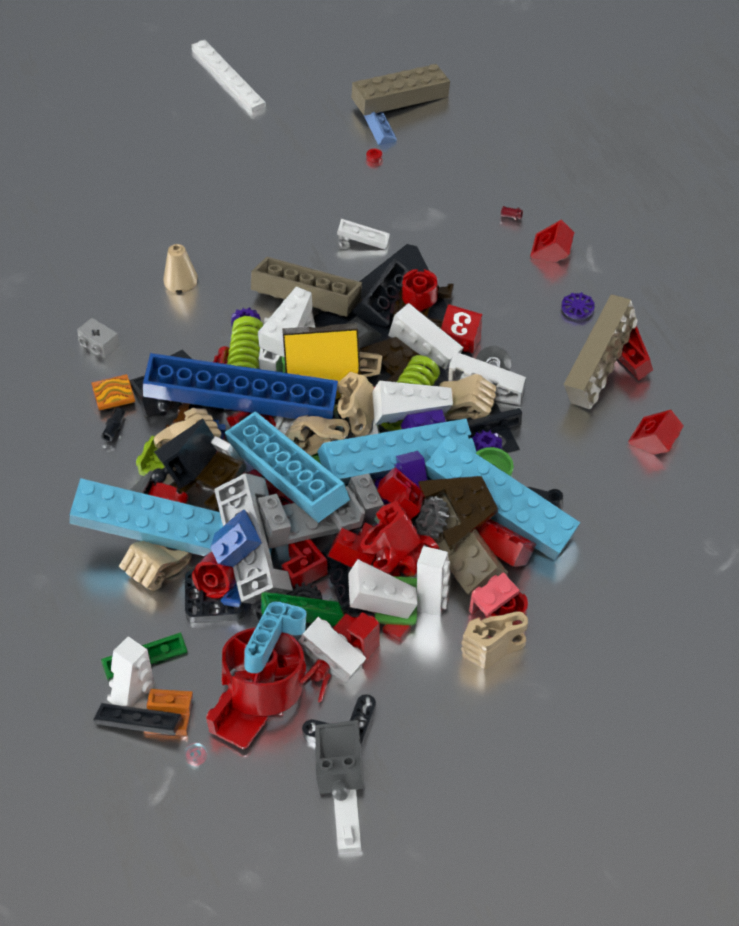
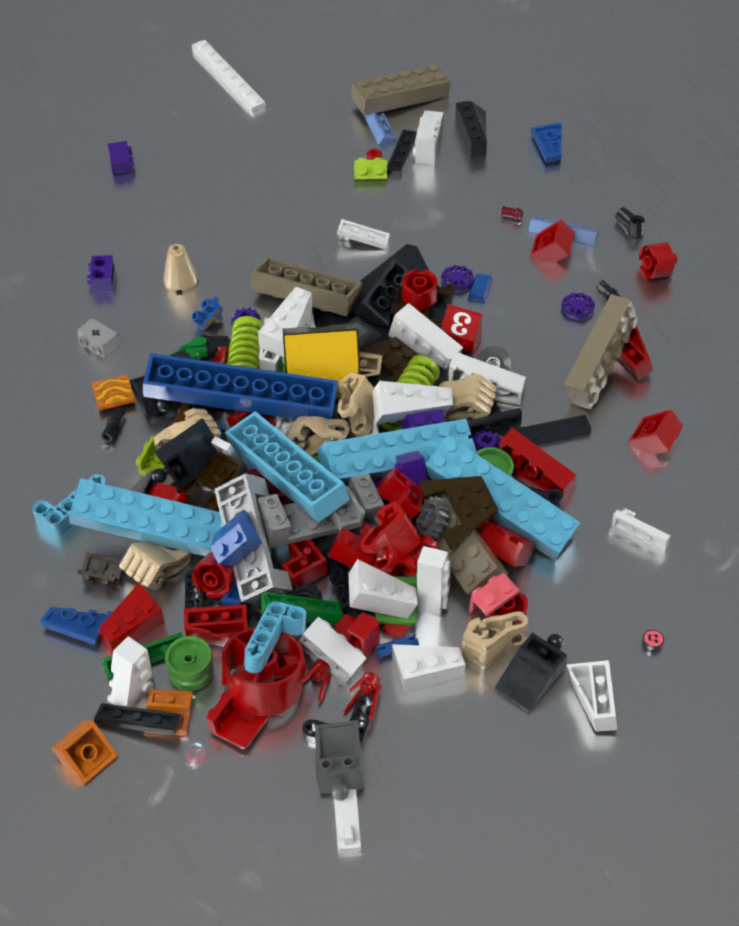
(57, 519): none -> medium azure beam
(75, 624): none -> blue wing
(84, 750): none -> orange slope
(101, 273): none -> dark purple brick
(101, 568): none -> dark brown bracket
(120, 157): none -> dark purple brick
(133, 618): none -> red wedge
(189, 663): none -> bright green wheel
(204, 346): none -> animal
(210, 313): none -> blue hips
(216, 623): none -> red wedge
(368, 684): none -> red plant
(370, 169): none -> lime bracket
(386, 648): none -> blue pin
(401, 153): none -> black tile
(427, 665): none -> white wedge
(428, 138): none -> white wedge
(457, 278): none -> dark purple wheel
(472, 125): none -> black wedge
(480, 287): none -> blue tile
(532, 670): none -> black slope
(536, 465): none -> red wedge
(549, 141): none -> blue wing
(556, 429): none -> black tile
(582, 234): none -> medium blue slope
(595, 692): none -> white wedge
(606, 289): none -> black pin
(626, 523): none -> white hinge
(633, 222): none -> black piece
(653, 640): none -> tile
(657, 260): none -> red brick

